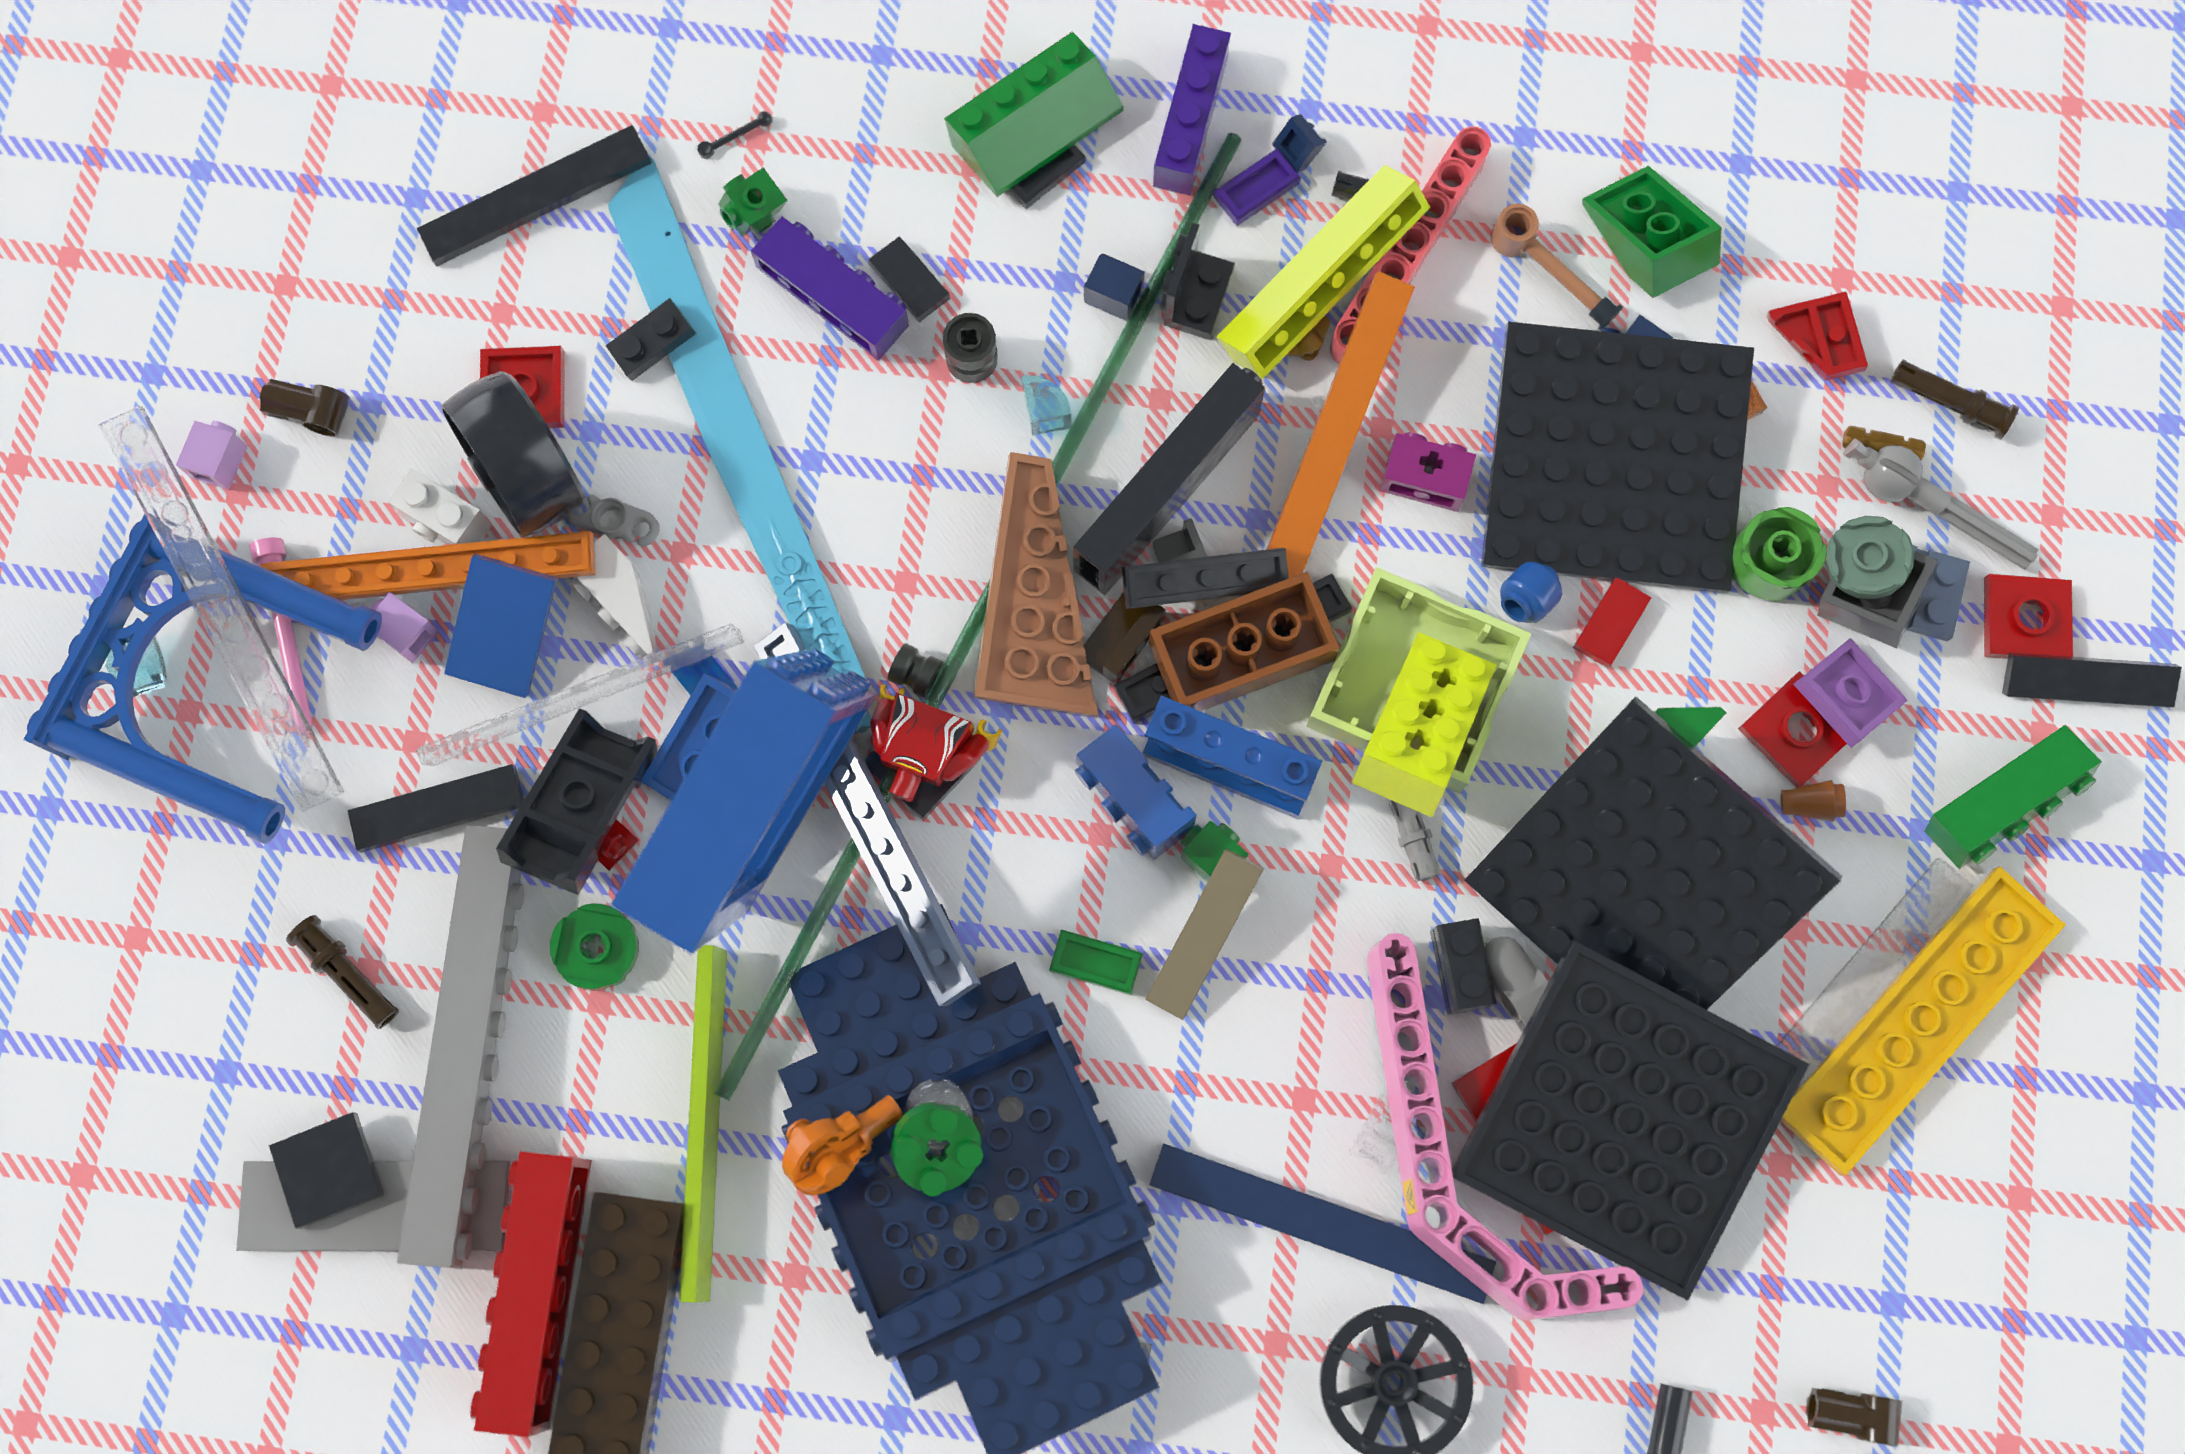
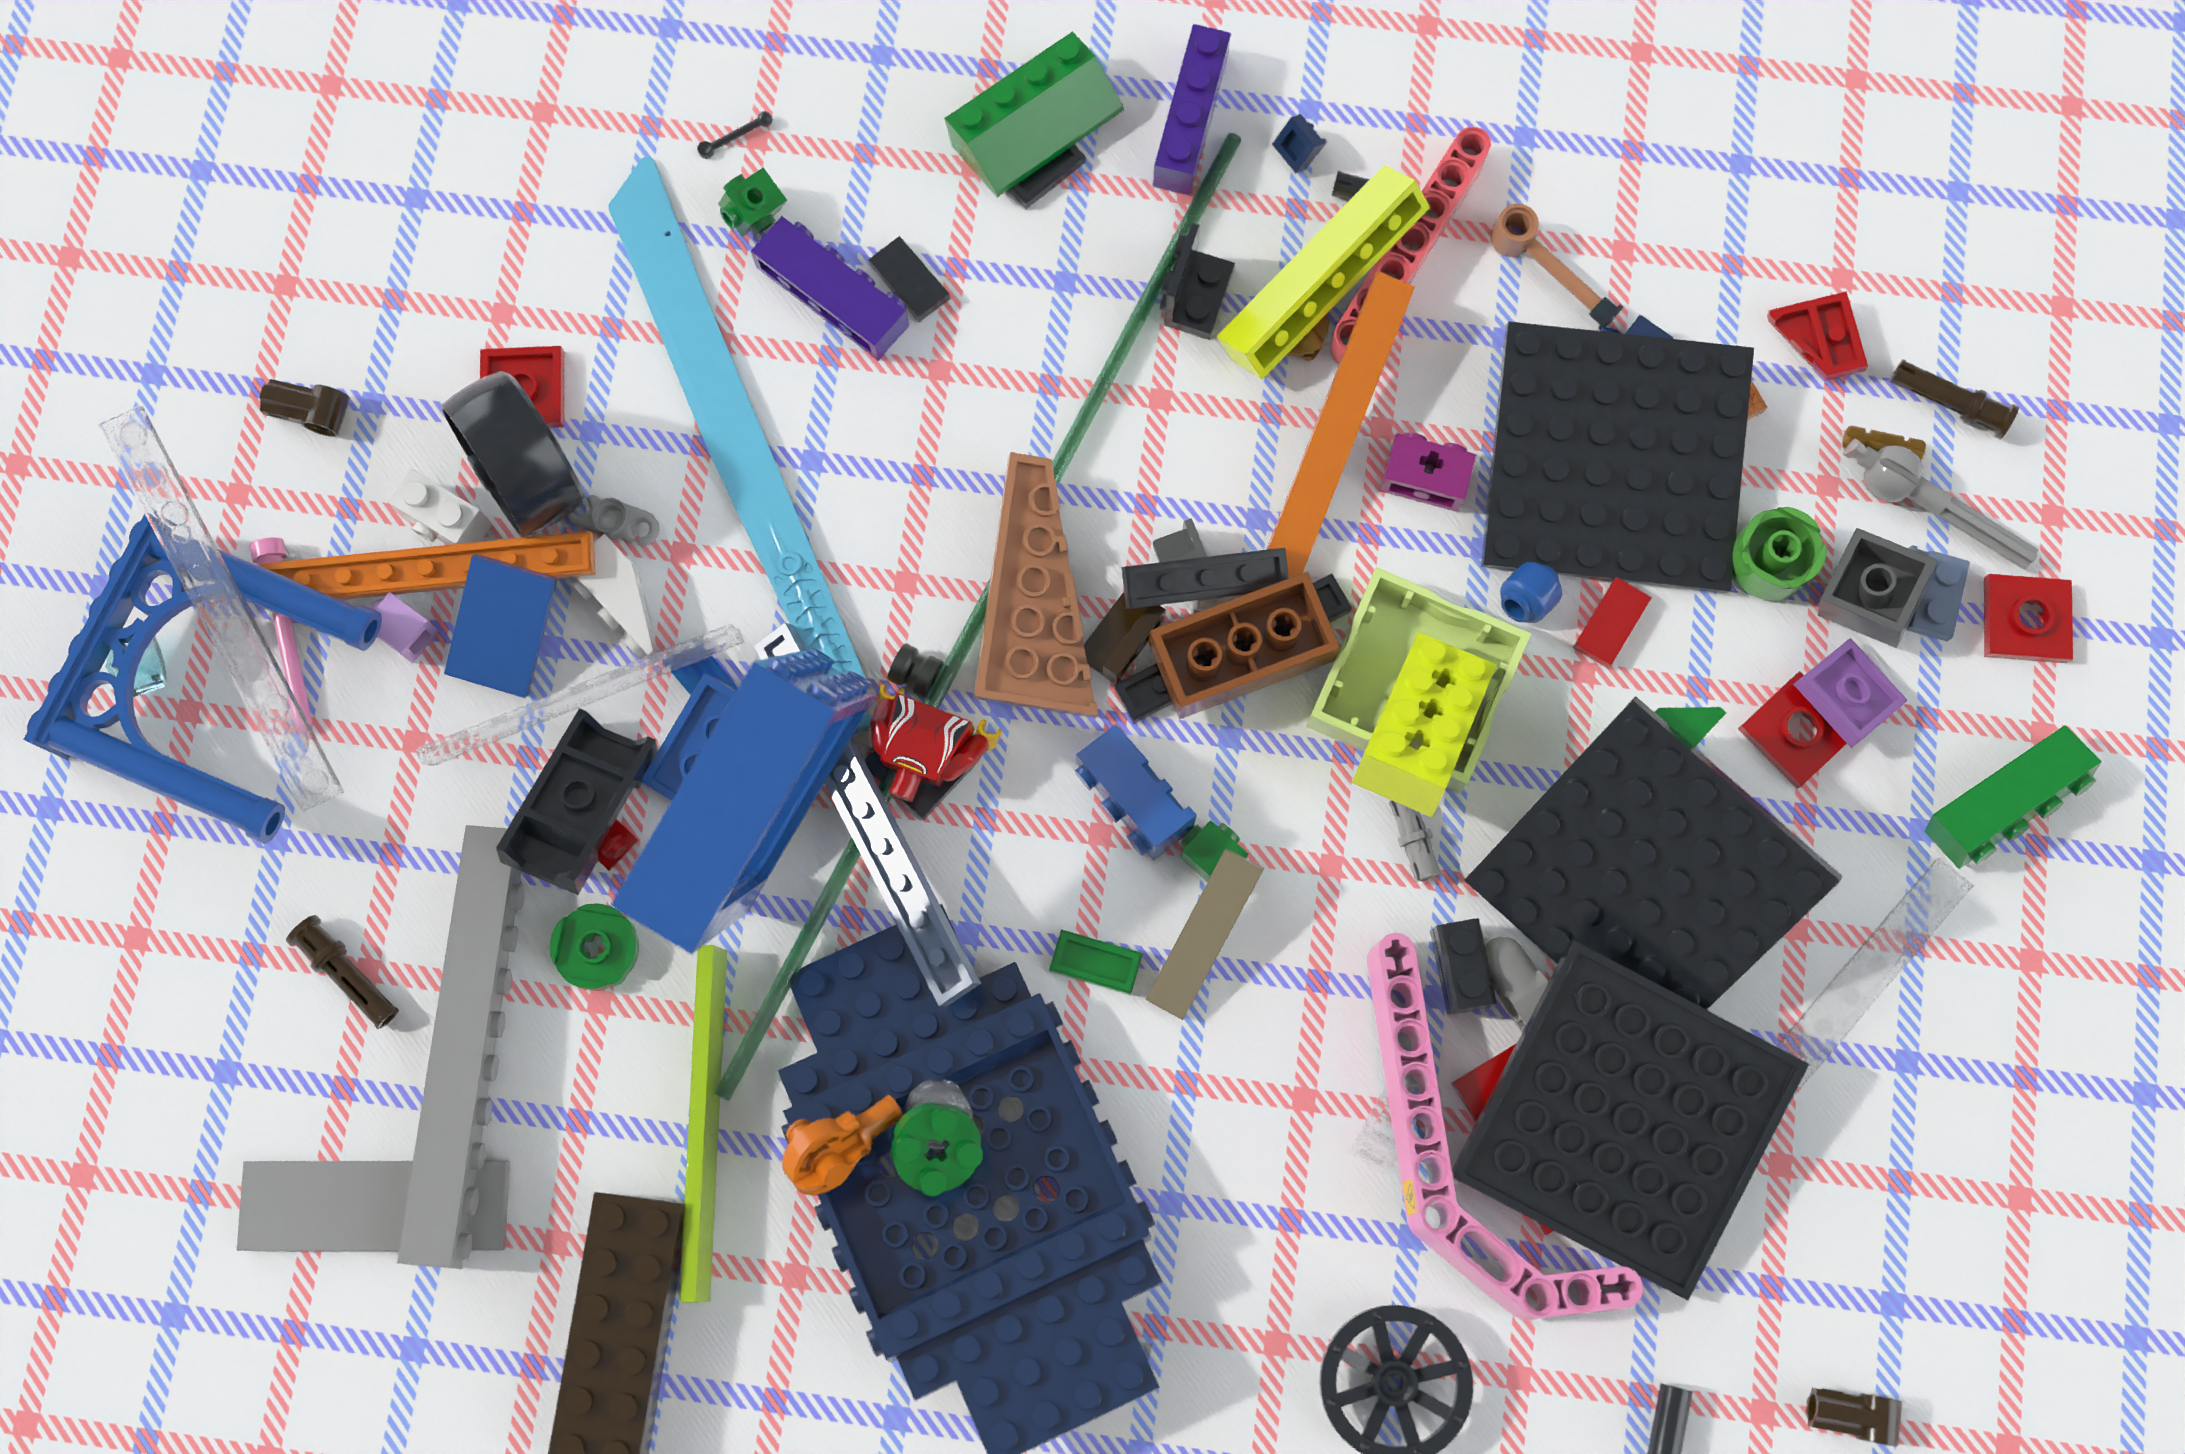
(212, 454): lavender brick -> none
(326, 1170): black tile -> none
(435, 808): black tile -> none
(531, 1295): red brick -> none
(534, 195): black tile -> none
(650, 339): black plate -> none
(970, 347): pearl dark grey wheel -> none
(1045, 405): clear light blue brick -> none
(1114, 286): dark blue panel -> none
(1168, 478): black brick -> none
(1230, 757): blue fence -> none
(1257, 187): dark purple tile -> none
(1311, 1220): dark blue tile -> none
(1654, 231): green slope -> none
(1815, 801): dark orange cone -> none
(1869, 557): sand green tile -> none
(1920, 1020): yellow plate -> none
(2091, 680): black tile -> none

